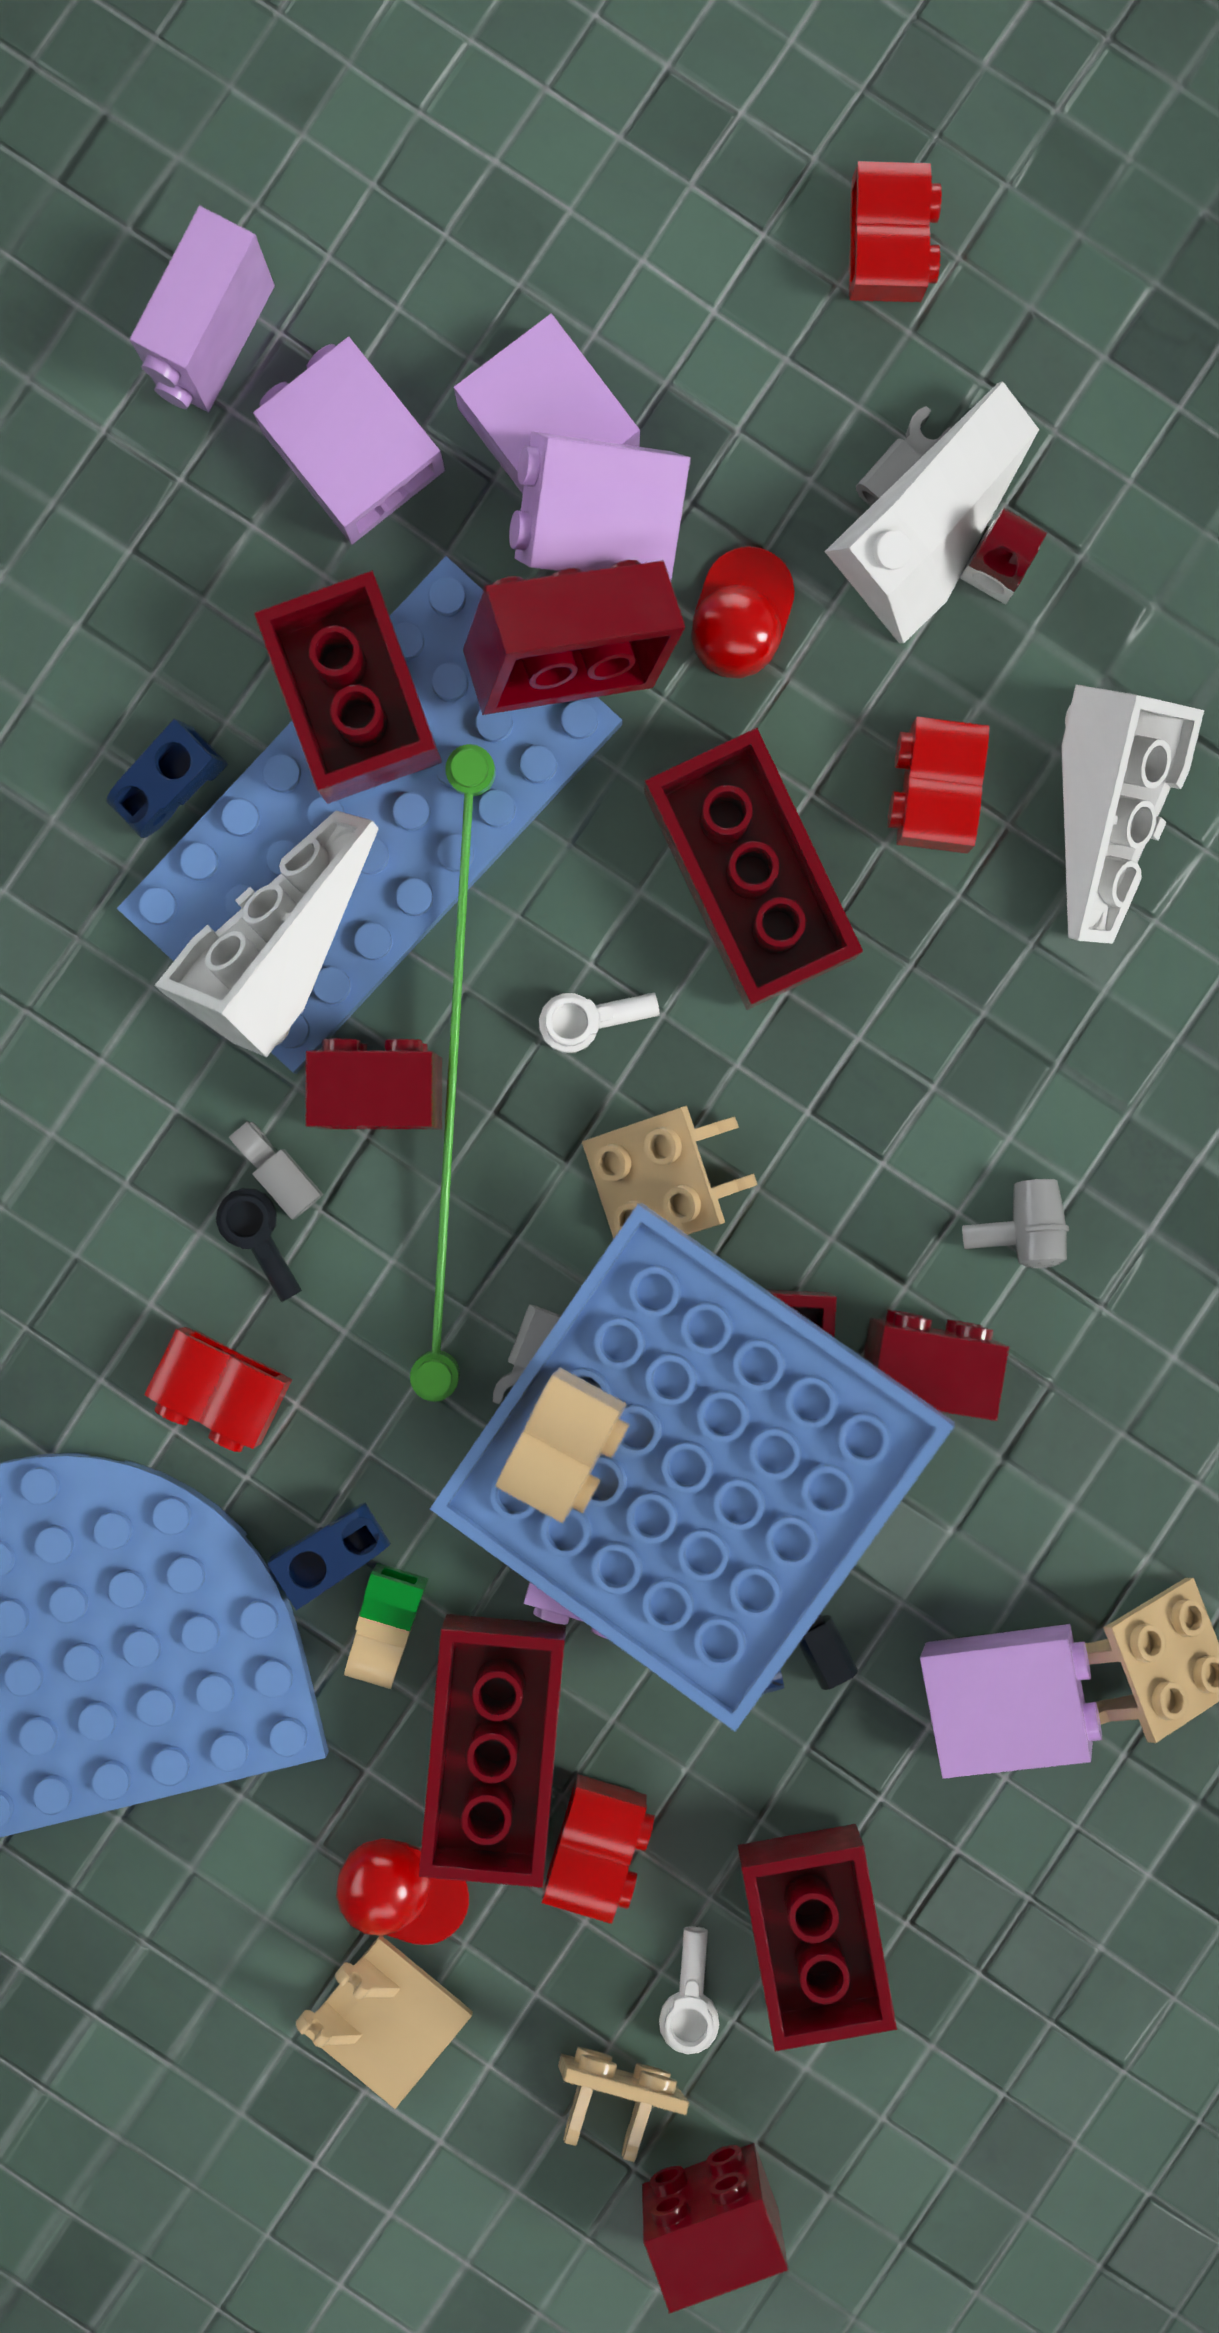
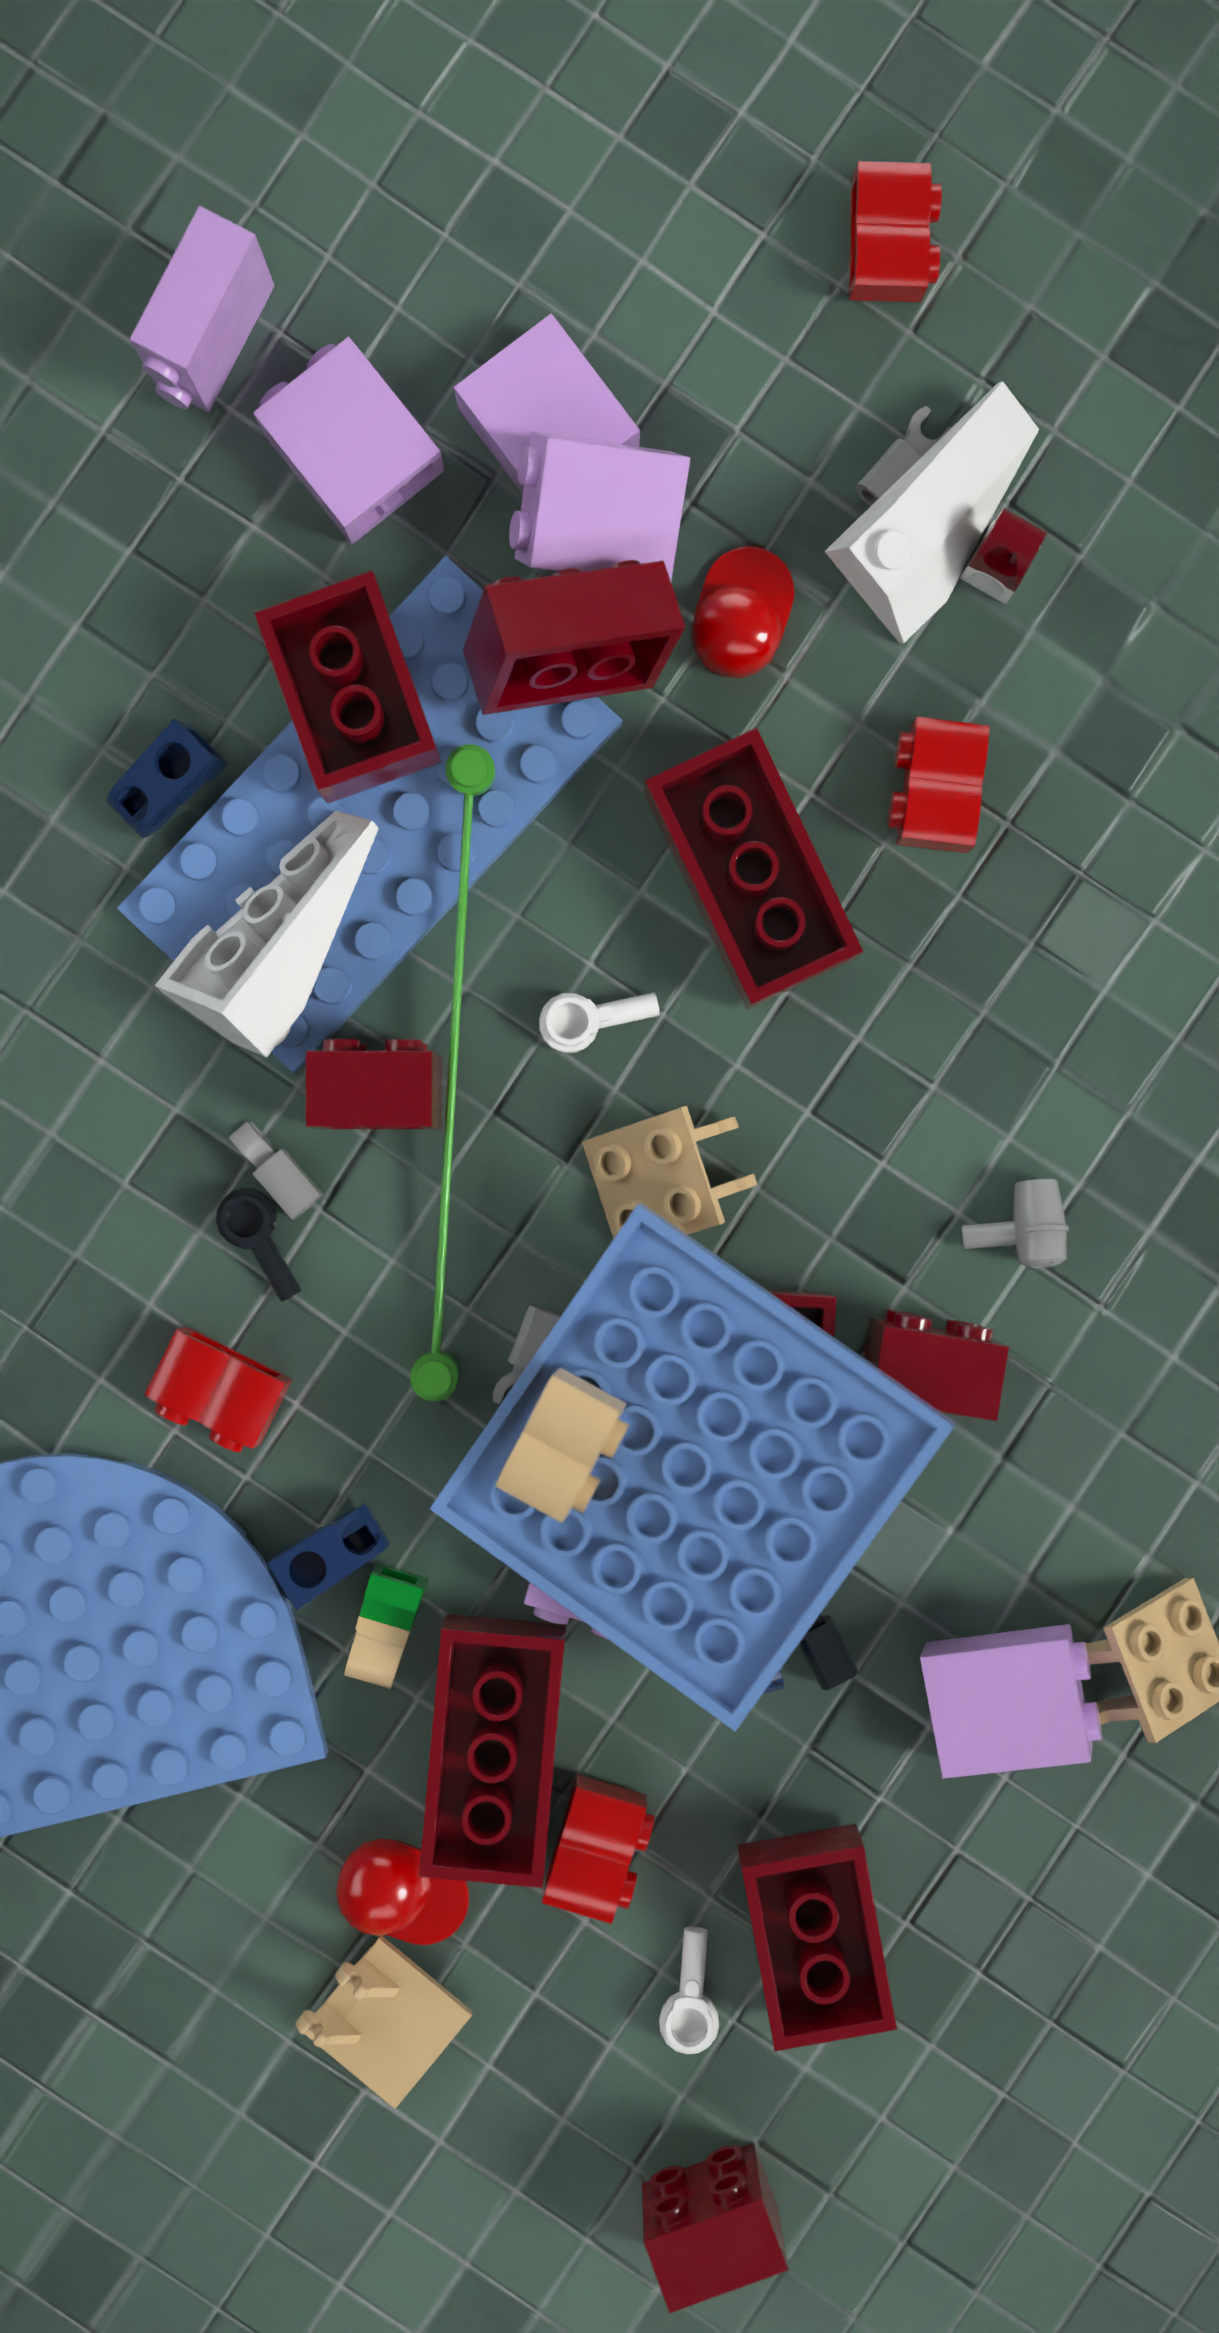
(645, 2086): tan plate -> none
(1117, 773): white wedge -> none

